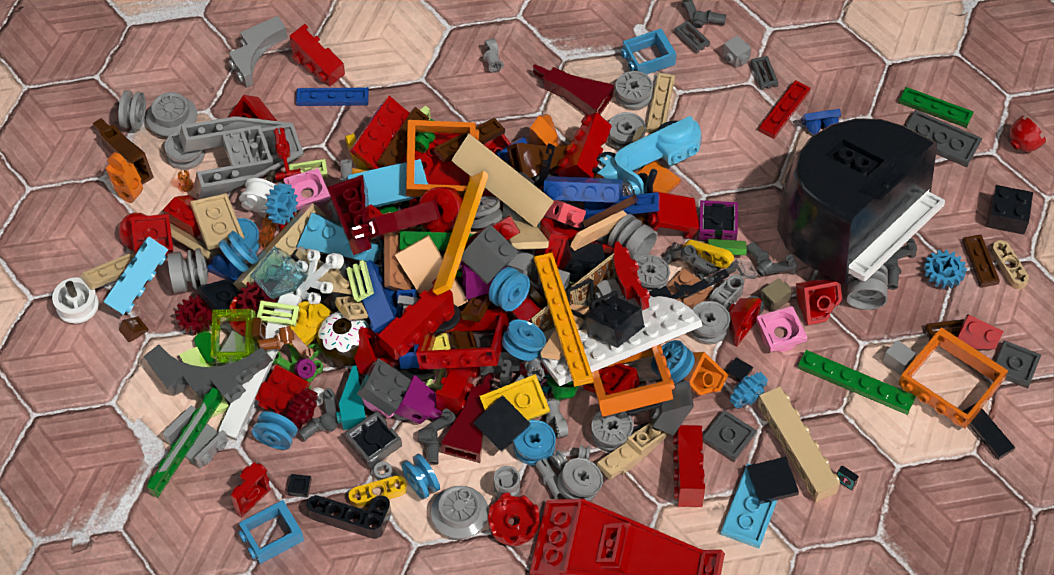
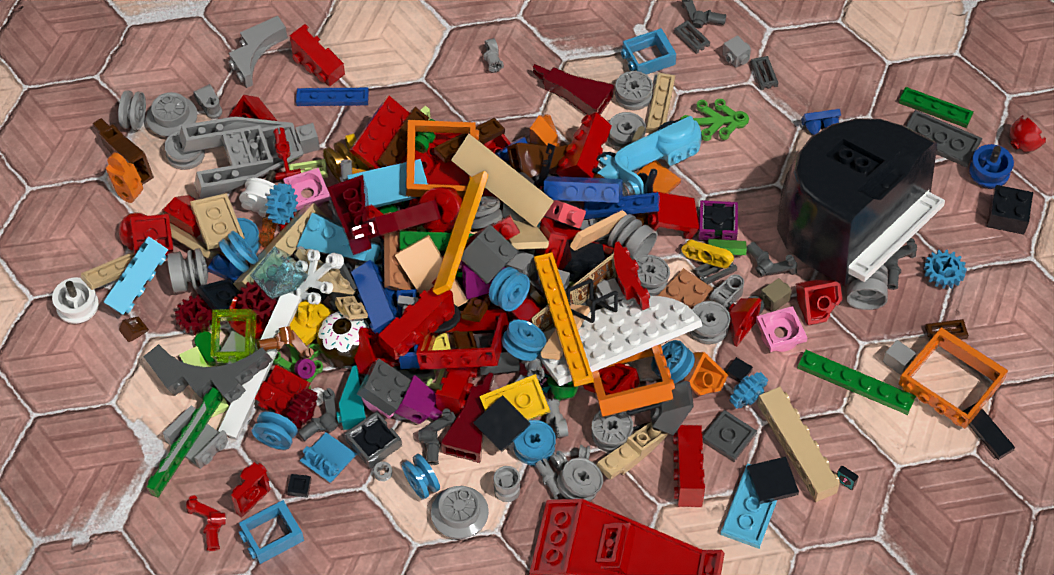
(186, 183): clear orange pin -> none
(208, 101): none -> light grey piece
(215, 520): none -> red pin
(258, 329): reddish brown tile -> none
(294, 316): yellowish green tile -> none
(308, 138): none -> light grey brick
(322, 508): black beam -> none
(327, 457): none -> dark azure hinge
(334, 157): none -> pearl gold wheel
(356, 269): yellowish green tile -> none
(394, 492): yellow beam -> none
(506, 375): dark grey tile -> none
(513, 507): red plate -> none
(610, 211): reddish brown tile -> none
(615, 321): black piece -> none
(688, 254): dark grey pin -> none
(693, 289): black piece -> none
(717, 120): none -> bright green plant
(745, 269): clear tile -> none
(784, 109): red tile -> none
(979, 334): red wing -> none
(981, 261): reddish brown tile -> none
(991, 166): none -> blue wheel
(1010, 273): tan beam -> none
(1019, 362): dark grey tile -> none

